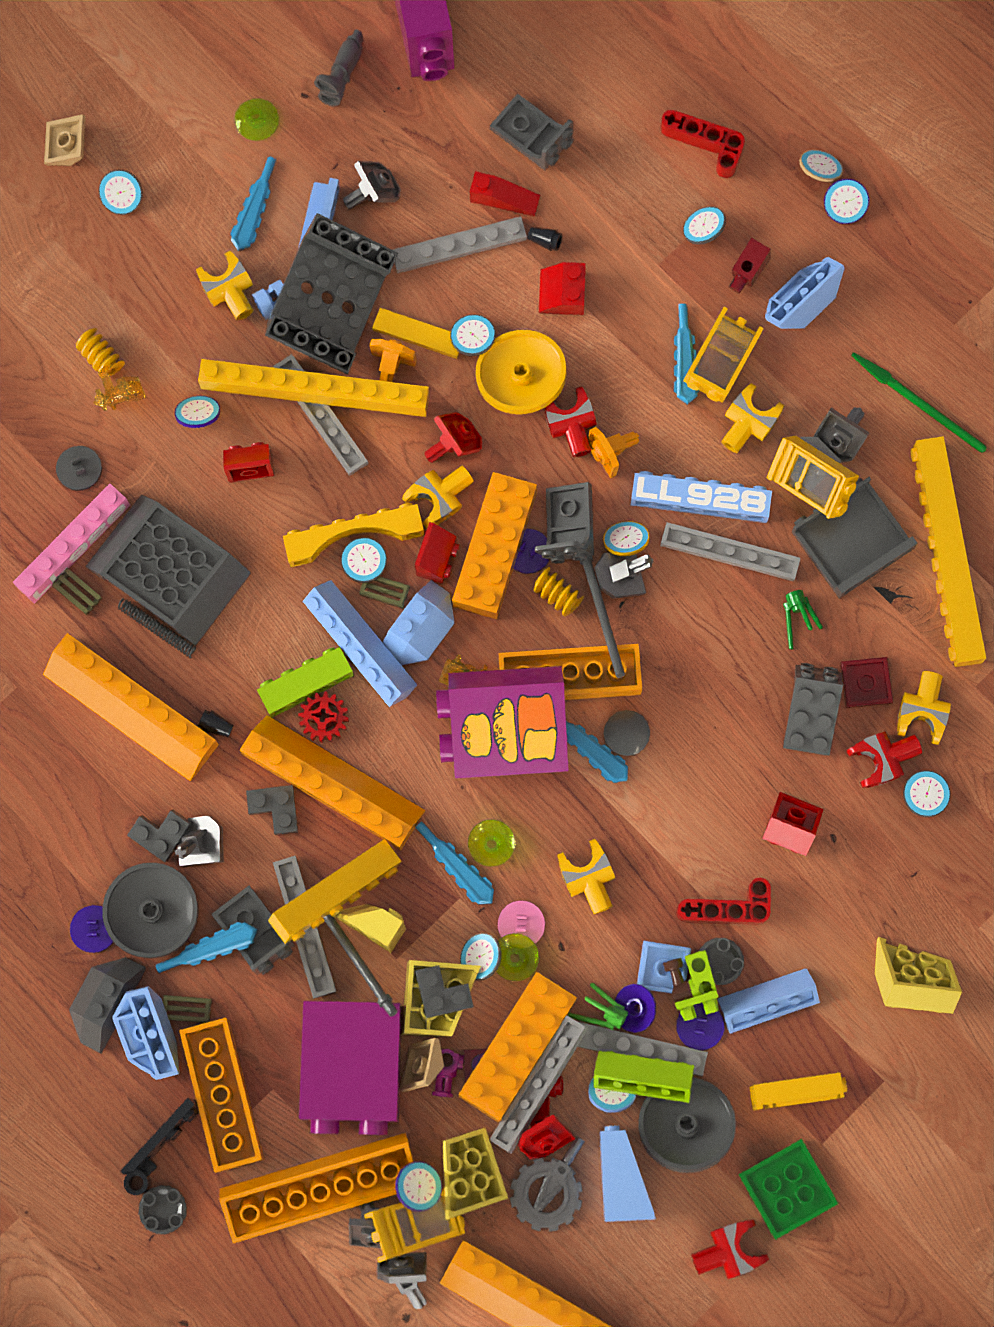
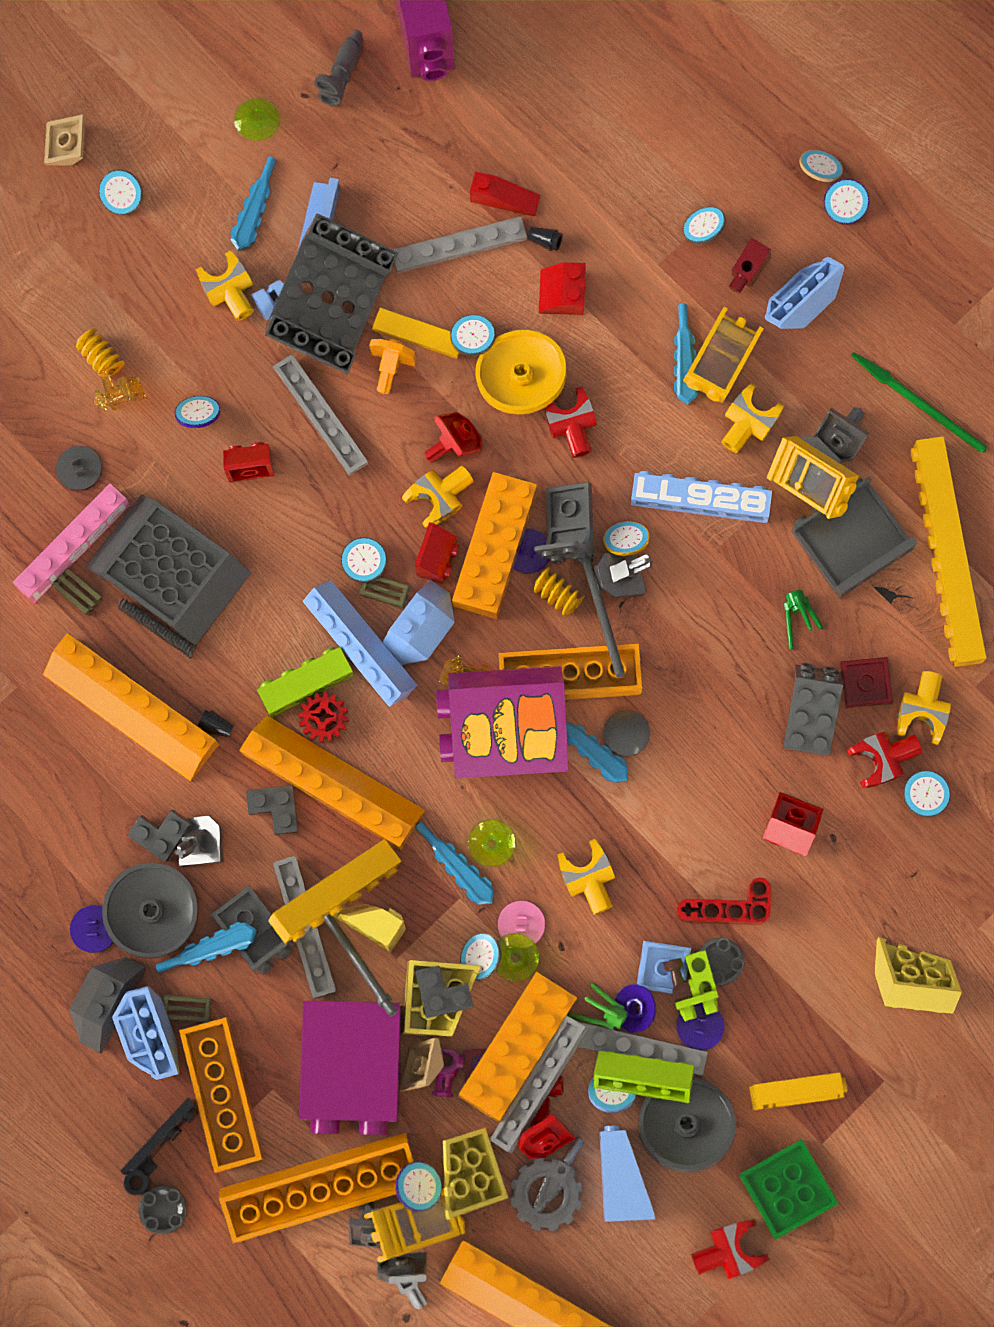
(306, 545): yellow arch -> none
(313, 387): yellow brick -> none
(376, 185): flat silver piece -> none
(533, 132): dark grey bracket -> none
(608, 448): light orange piece -> none
(700, 138): red beam -> none
(730, 551): light grey plate -> none
(769, 1000): light blue panel -> none

